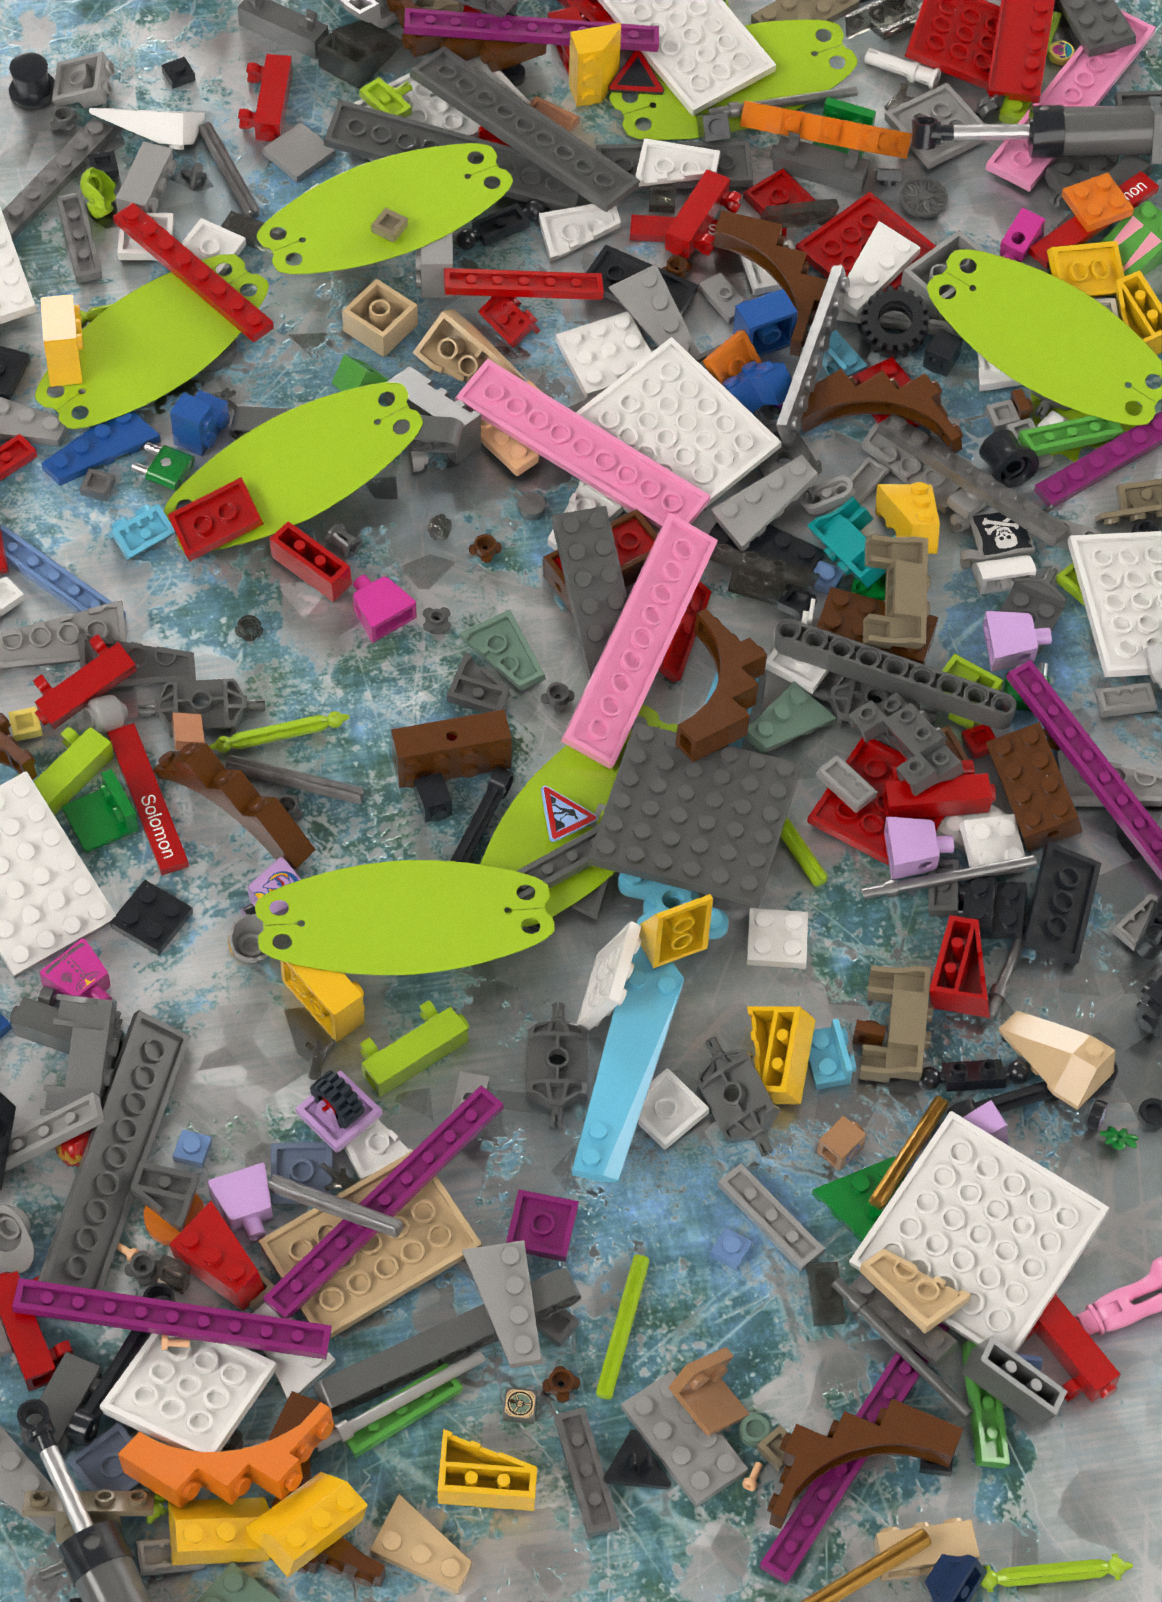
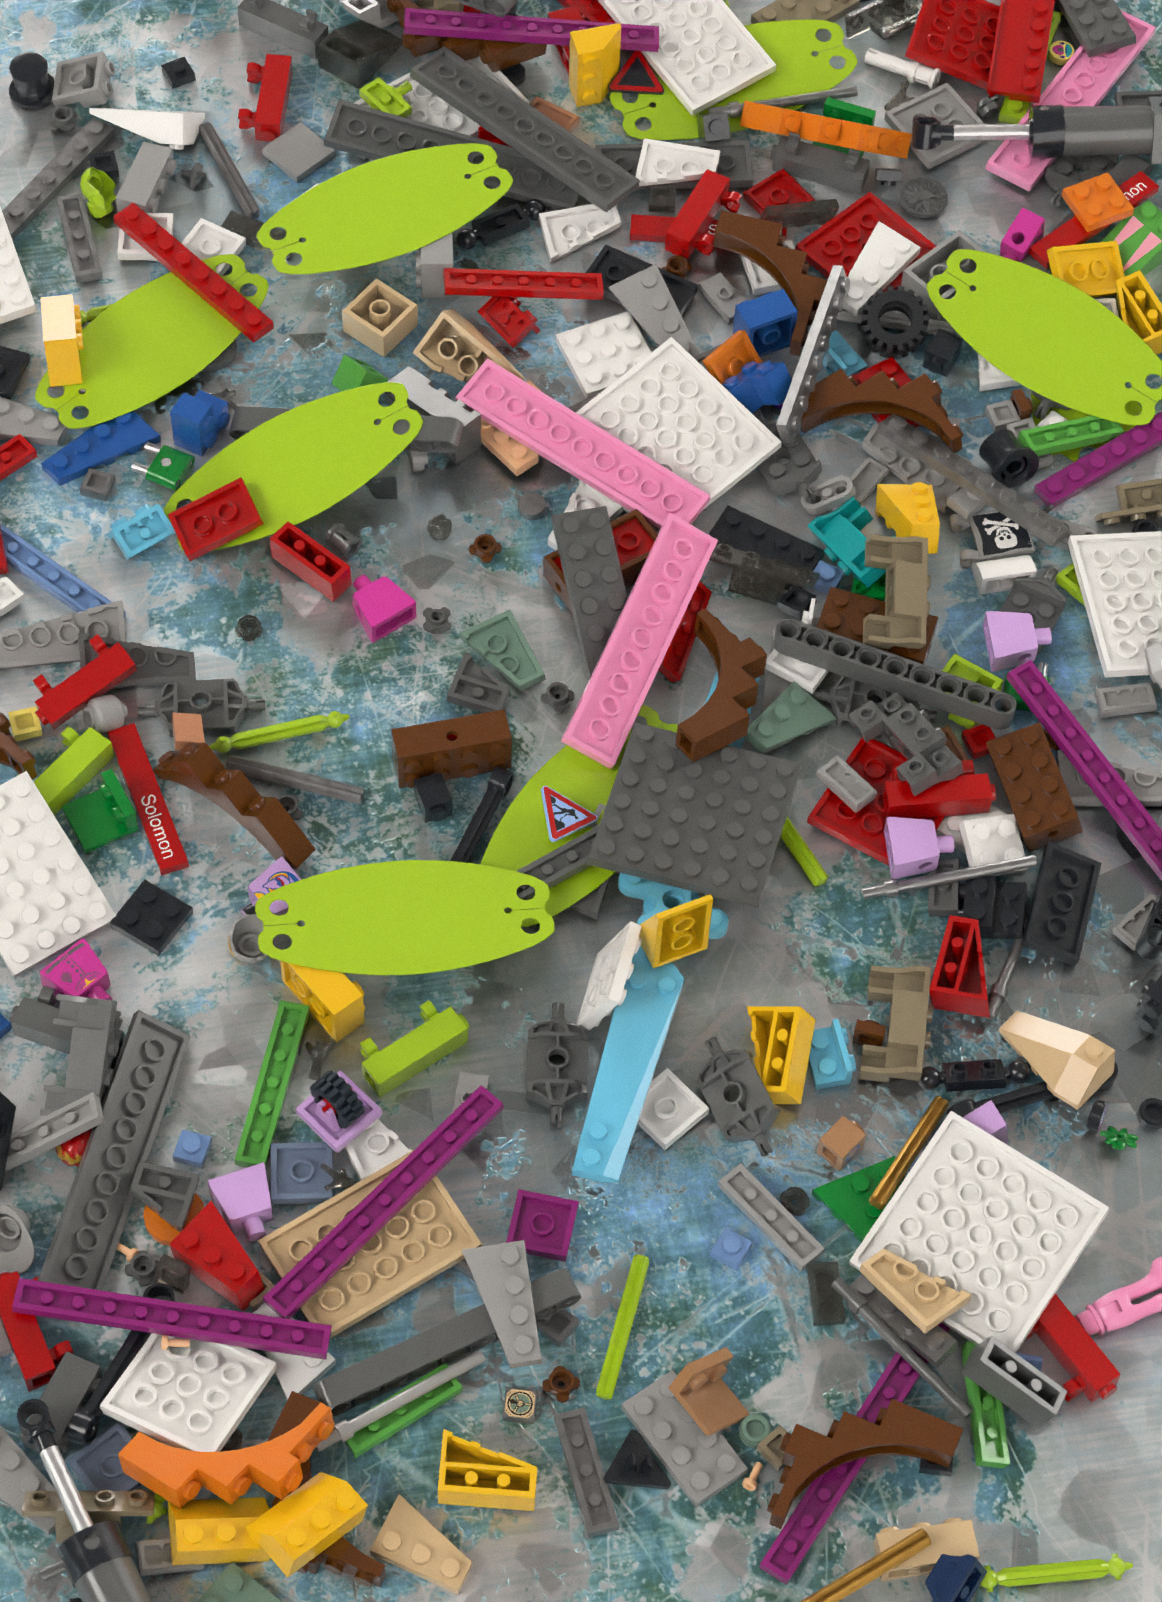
(272, 1084): none -> bright green plate
(335, 1206): flat silver axle -> none
(389, 225): dark tan plate -> none
(756, 506): light grey wing -> none
(777, 938): white plate -> none
(798, 1195): none -> clear smoke plate

